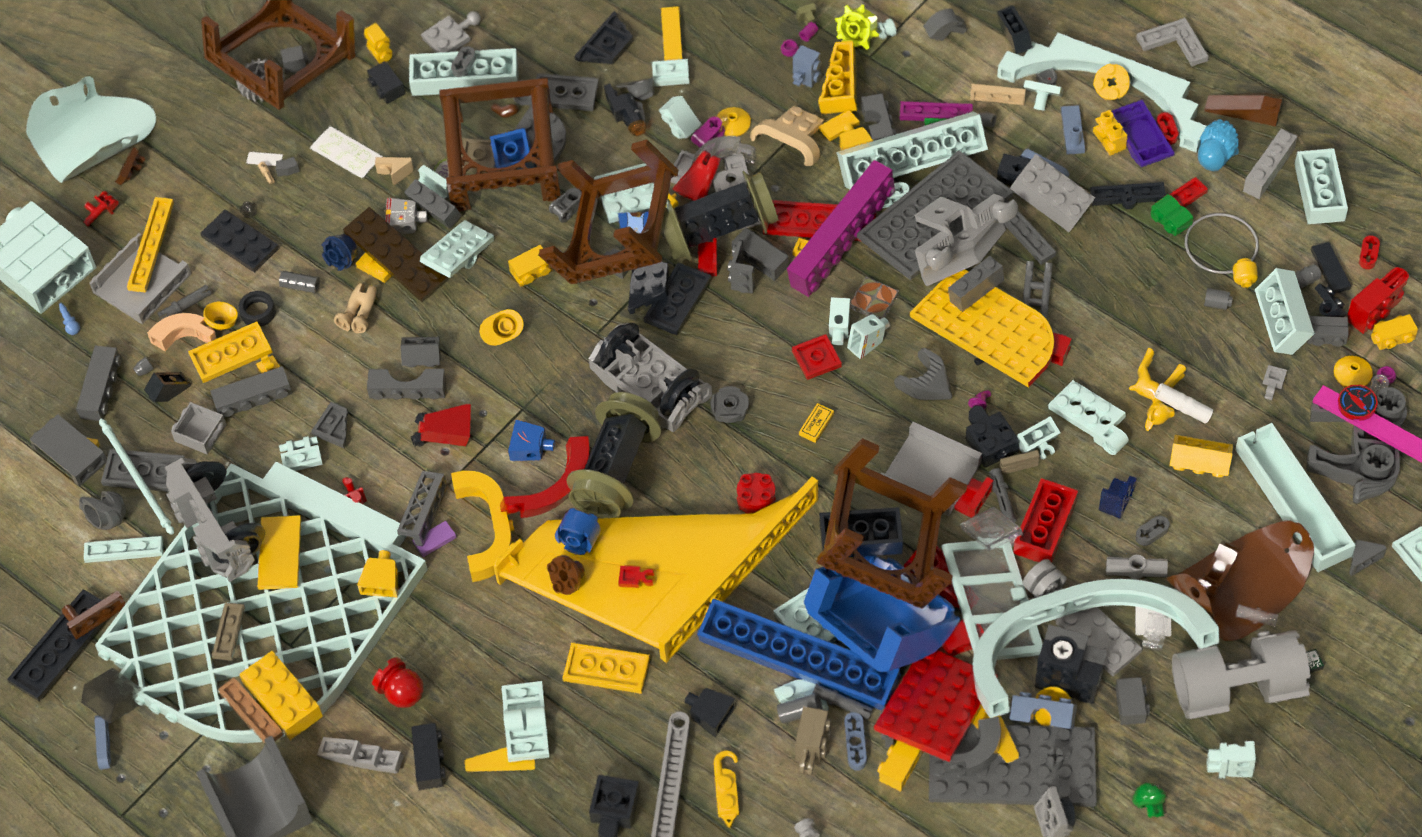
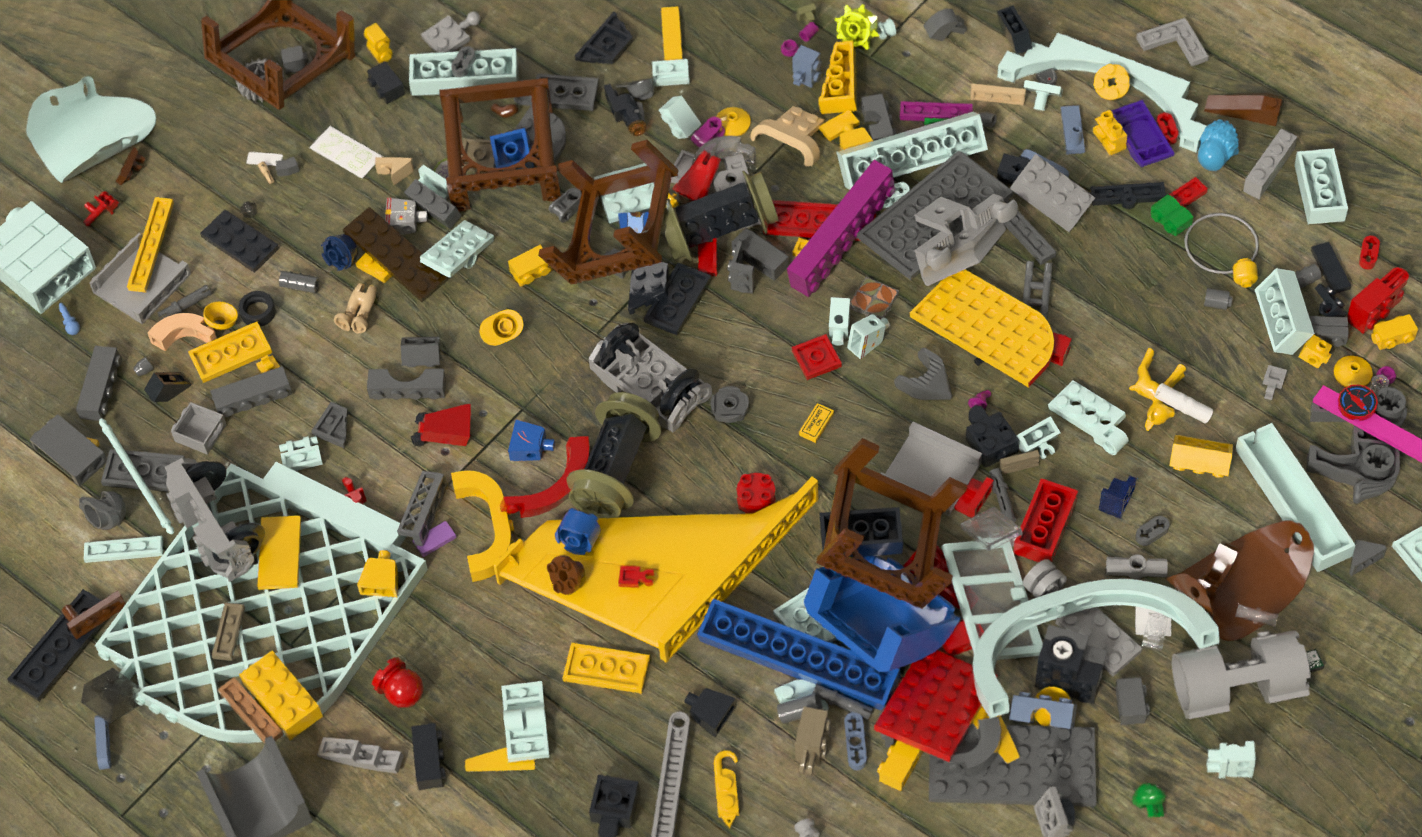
(976, 283): dark grey brick -> none
(1315, 351): none -> yellow brick

